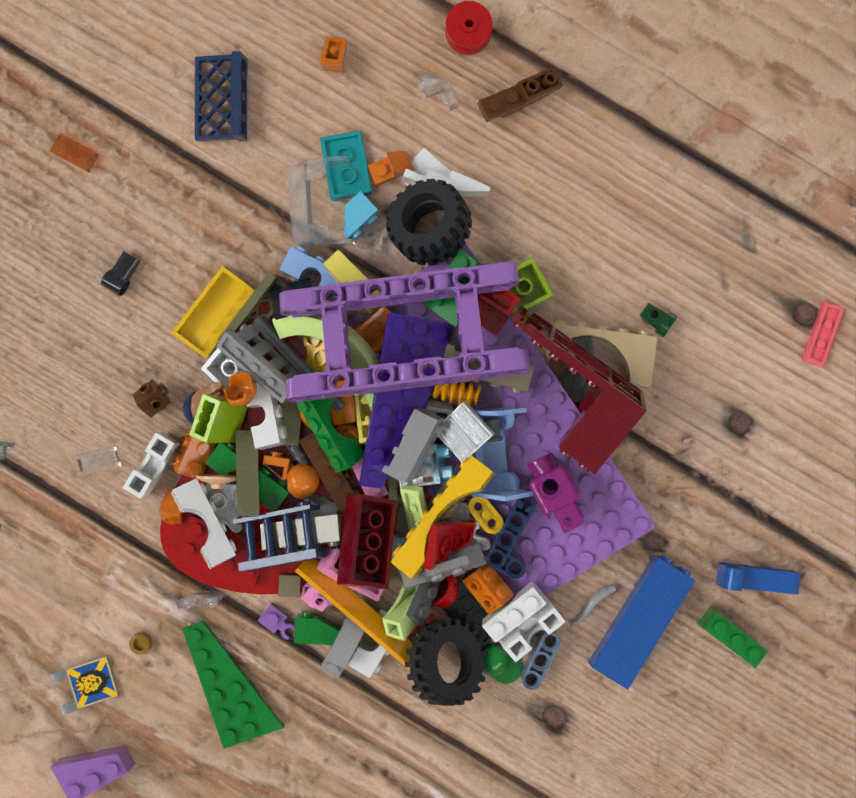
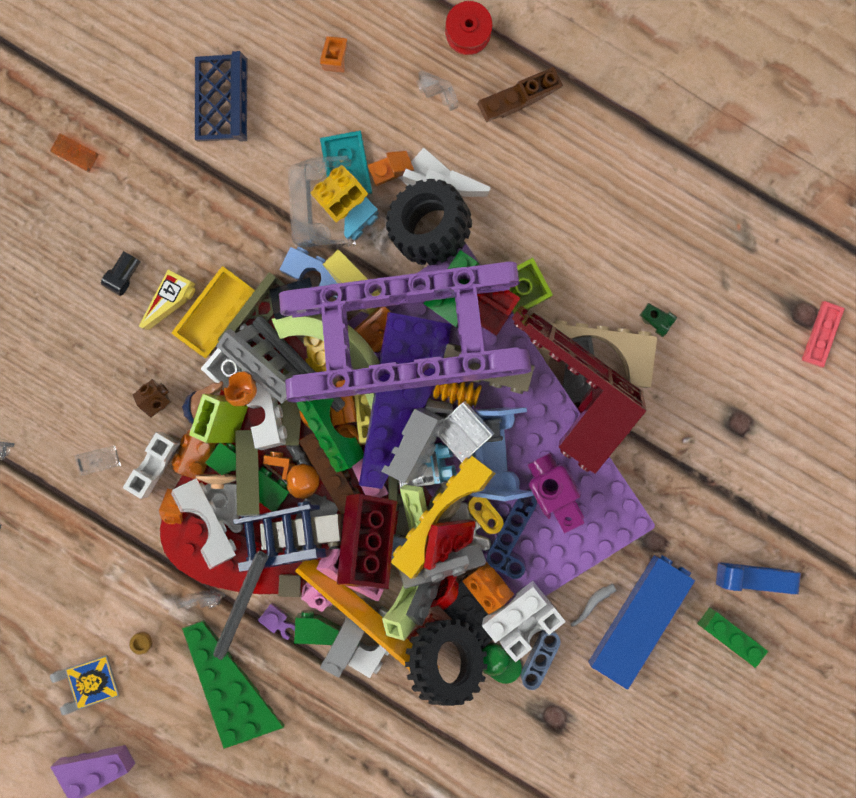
(171, 295): none -> light yellow slope
(240, 604): none -> dark grey axle
(339, 193): none -> yellow brick

